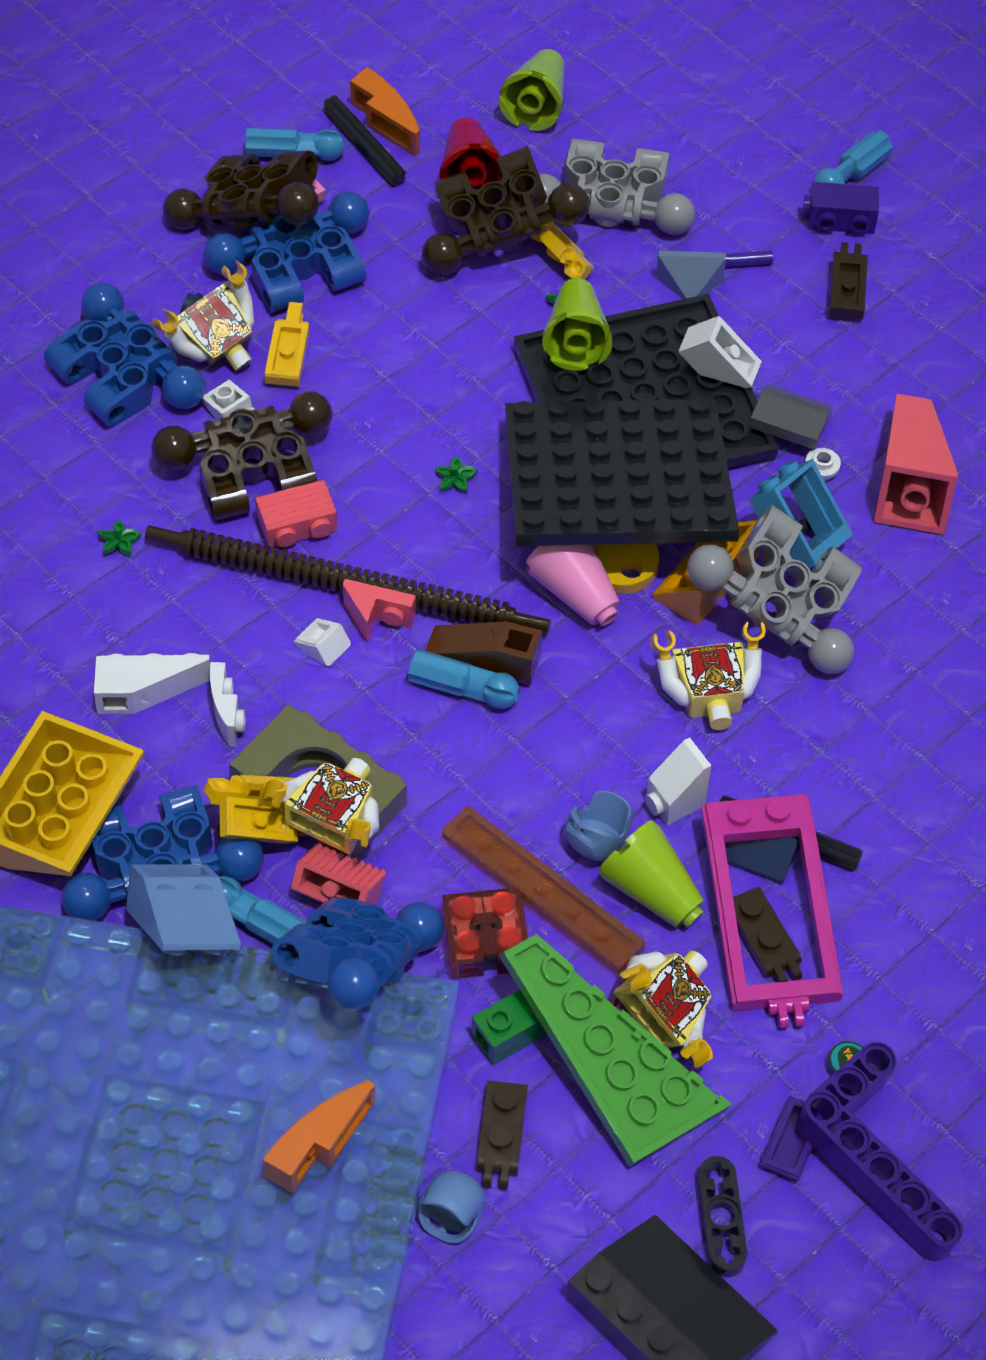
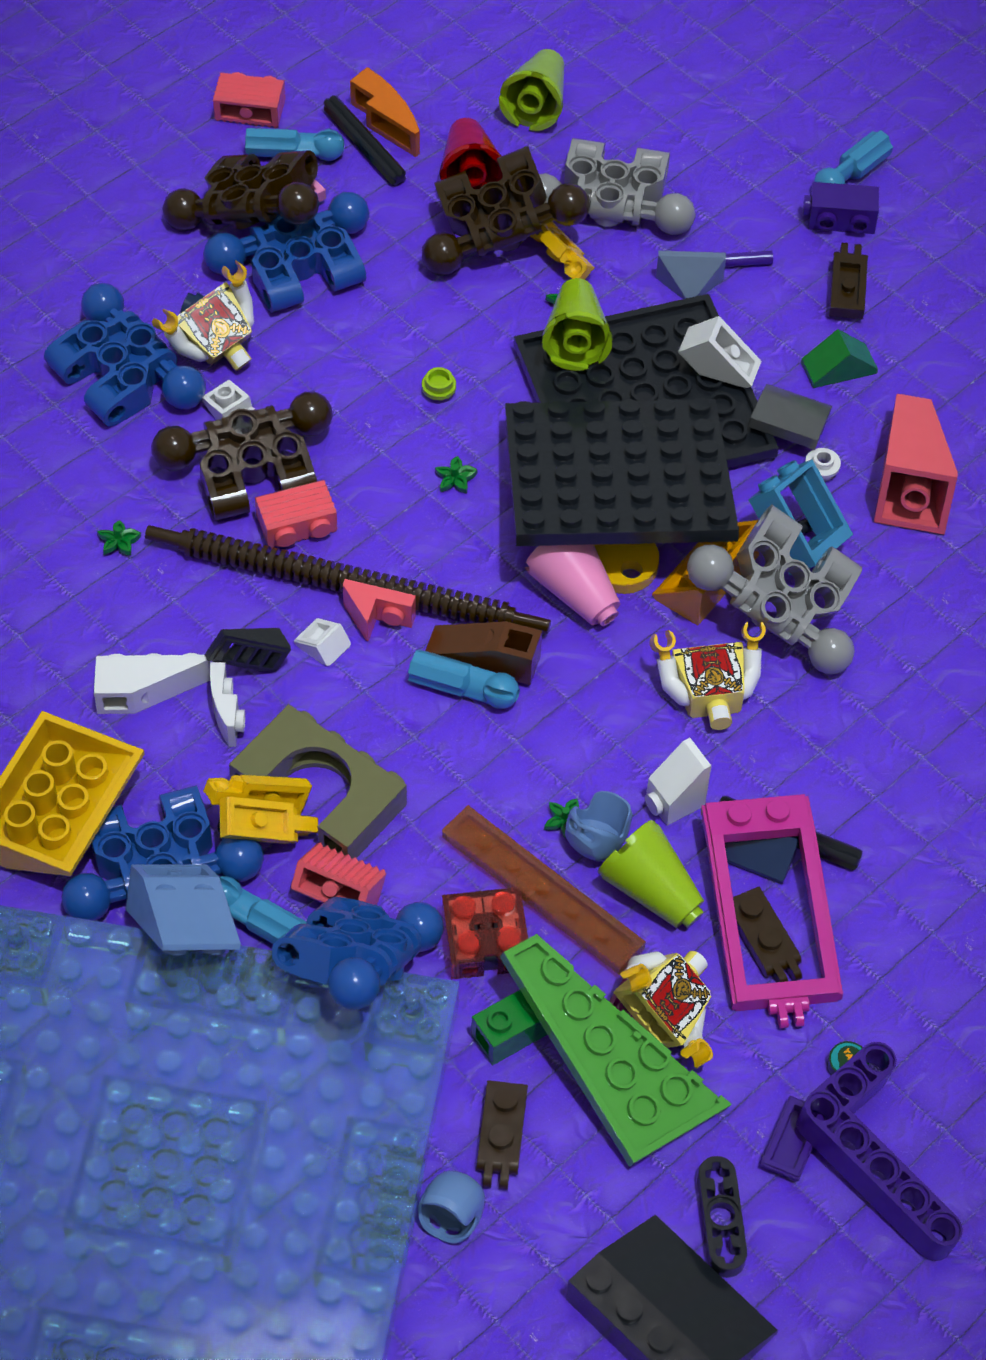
(249, 99): none -> coral brick
(252, 648): none -> black slope
(288, 348): yellow hinge -> none
(318, 1136): orange slope -> none
(329, 804): torso -> none
(439, 384): none -> lime plate
(560, 815): none -> green plant
(838, 360): none -> green slope

